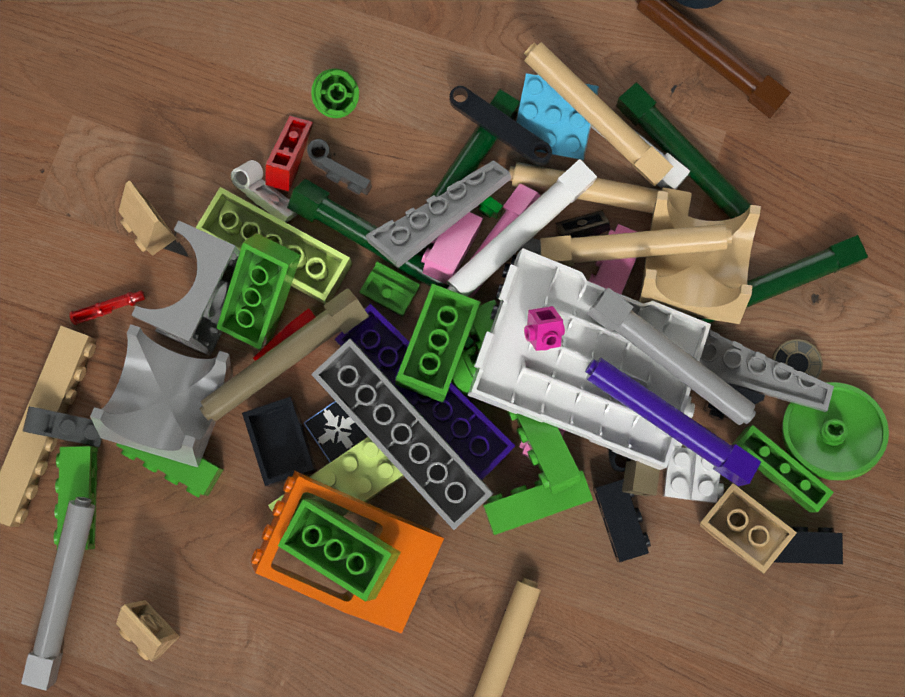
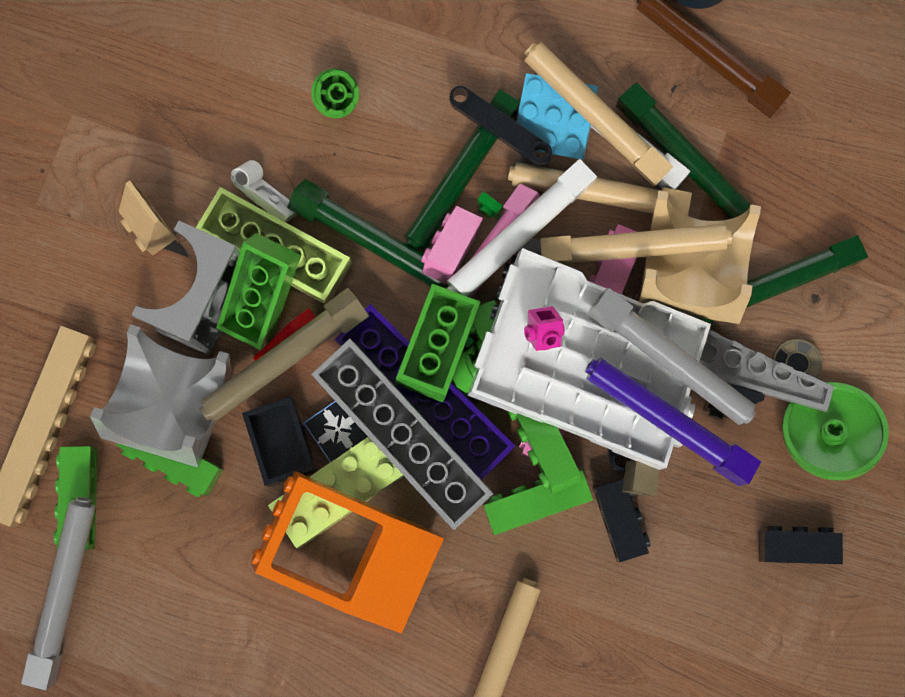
(61, 426): dark grey plate -> none
(105, 307): red piece -> none
(146, 629): tan slope -> none
(287, 153): red slope -> none
(336, 171): dark grey plate -> none
(339, 549): bright green brick -> none
(389, 289): bright green plate -> none
(419, 227): light grey wing -> none
(584, 225): black plate -> none
(691, 477): white plate -> none
(747, 528): tan slope -> none
(784, 470): bright green brick -> none

